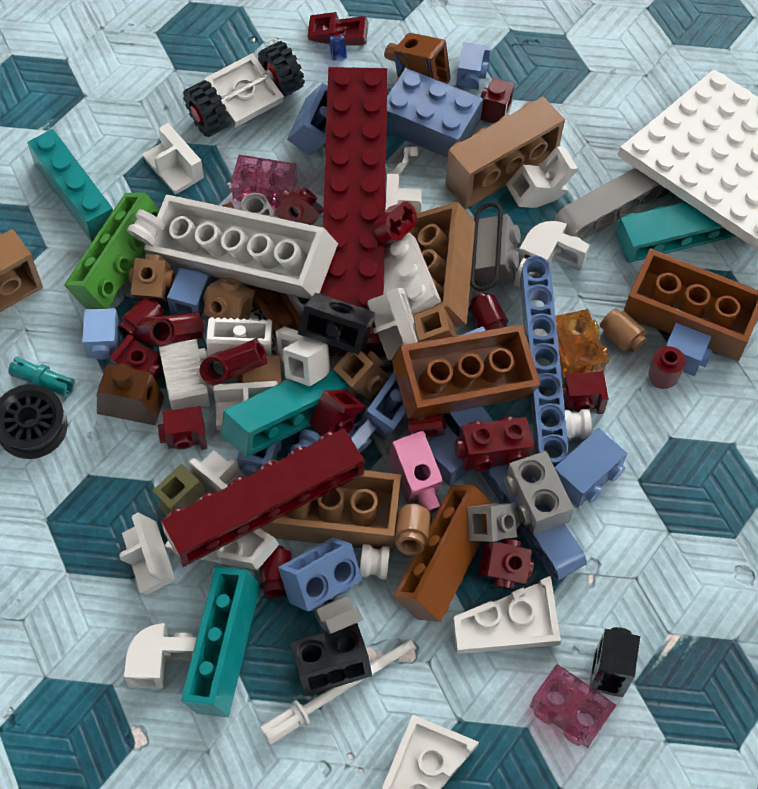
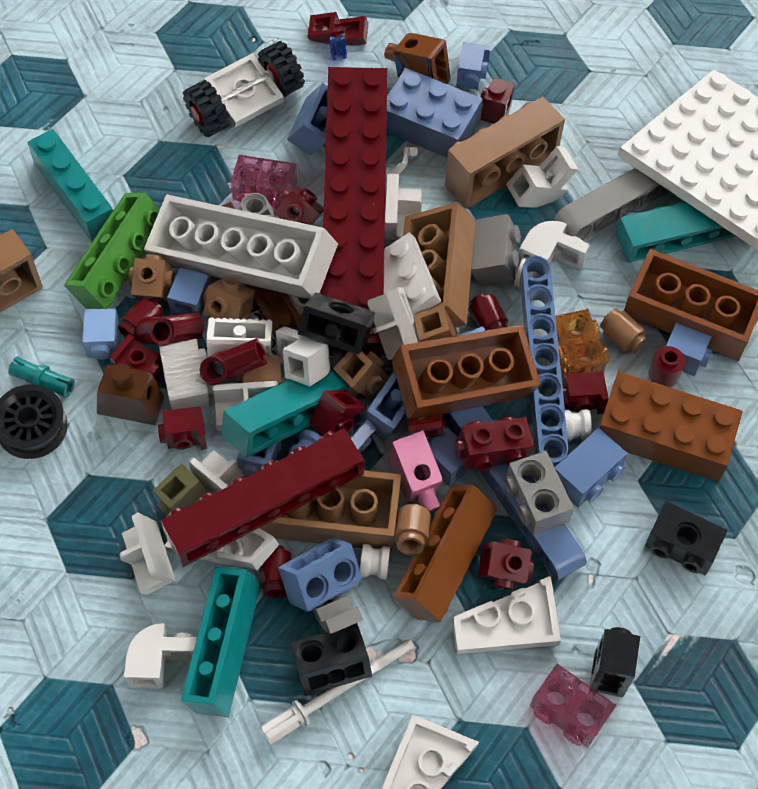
(146, 227): white wheel -> none
(174, 161): white panel -> none
(391, 227): dark red beam -> none
(498, 247): black piece -> none
(501, 522): light grey brick -> none
(671, 426): none -> dark orange brick
(702, 534): none -> black brick

